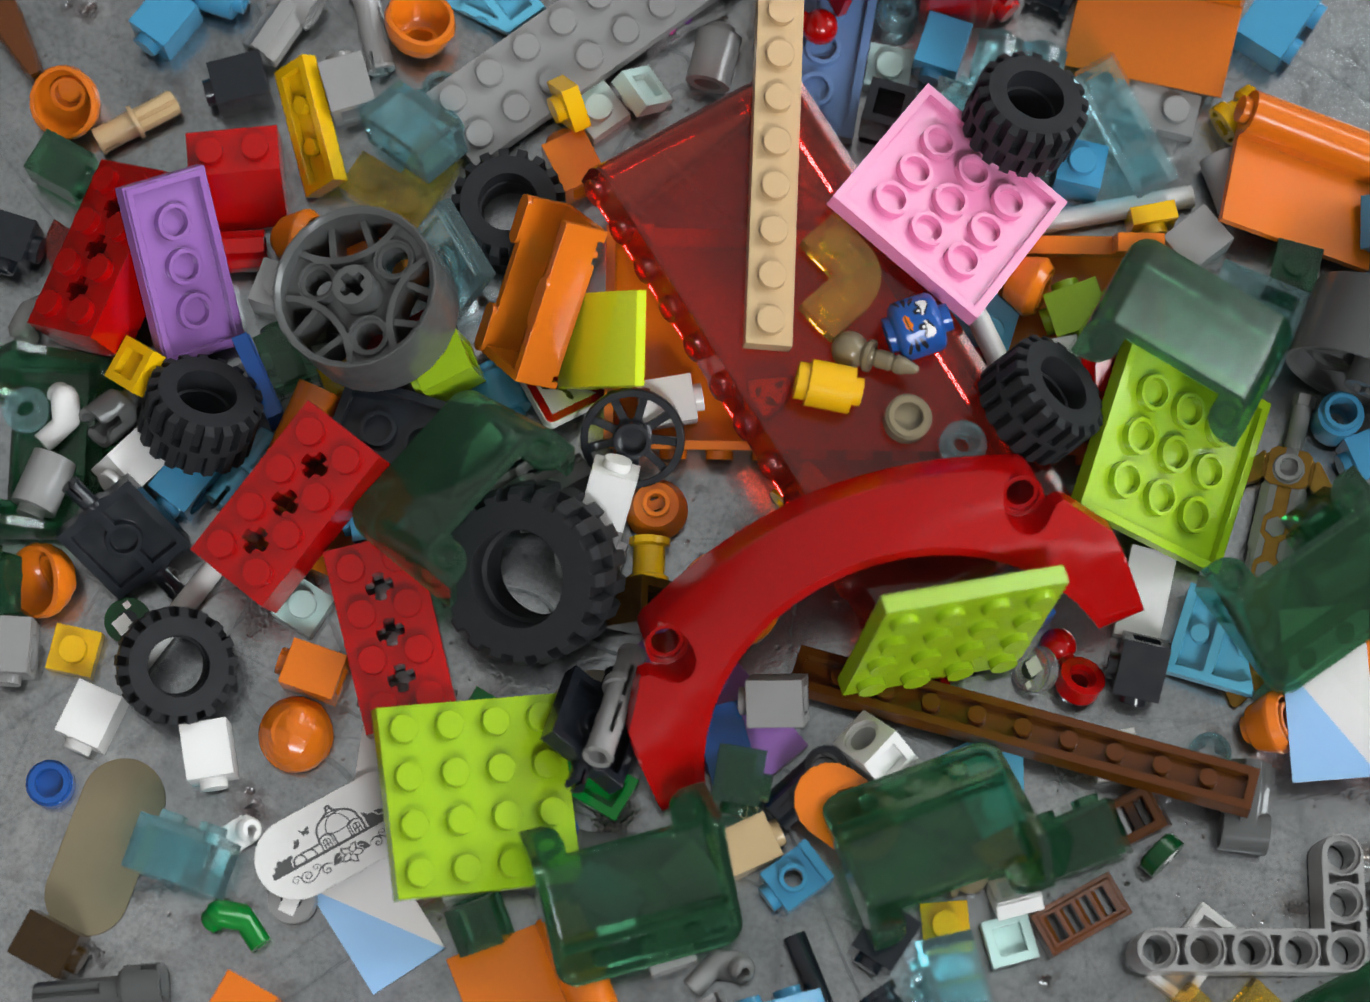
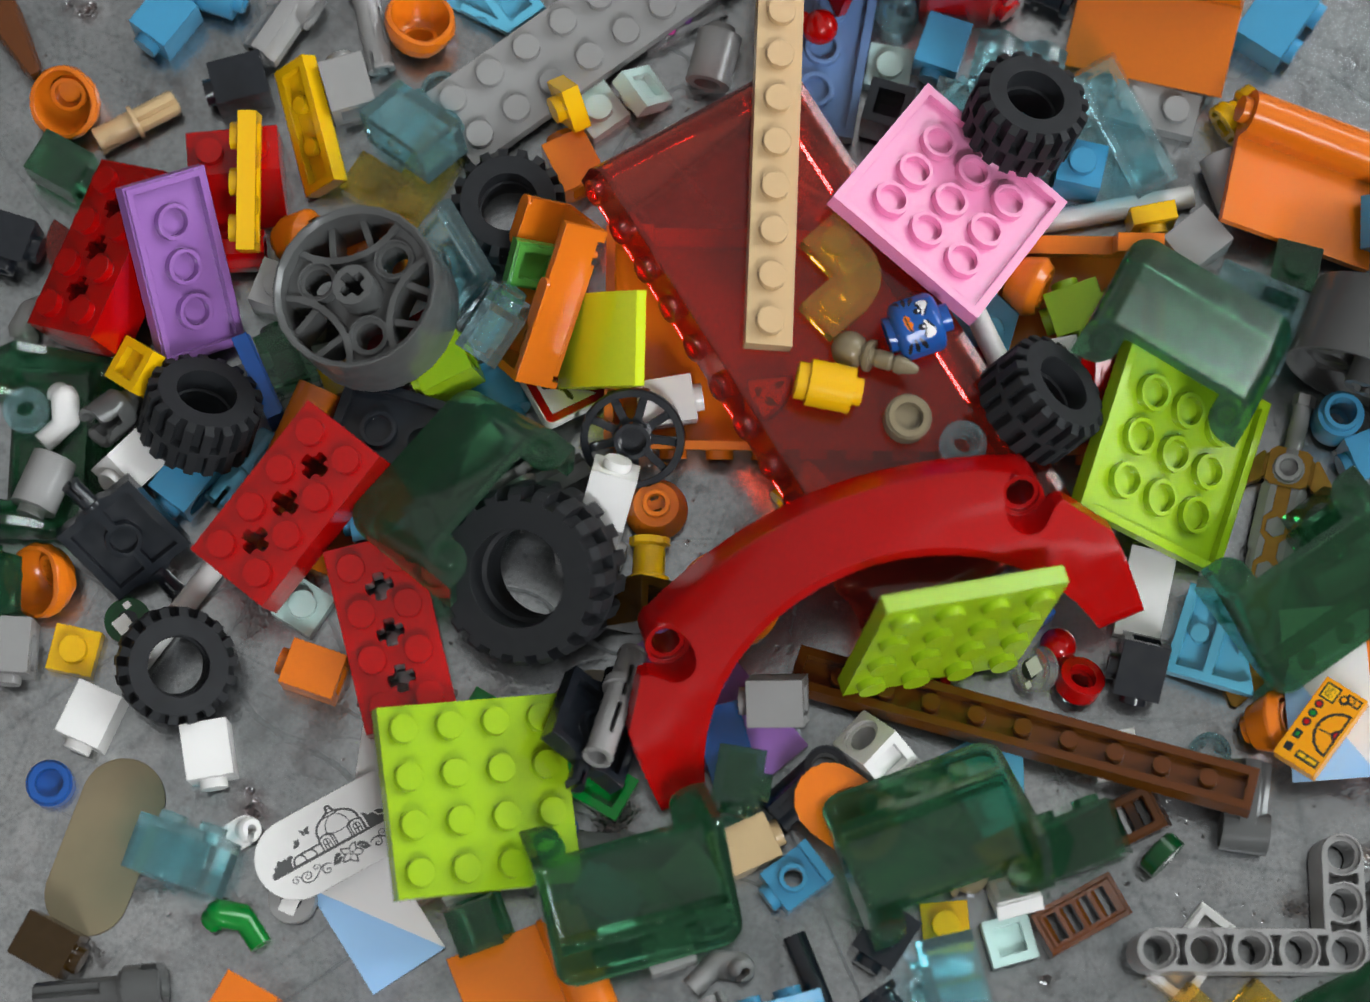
(246, 181): none -> yellow plate
(296, 734): orange piece -> none
(494, 322): none -> clear light blue brick
(527, 262): none -> bright green tile
(1320, 728): none -> light orange tile

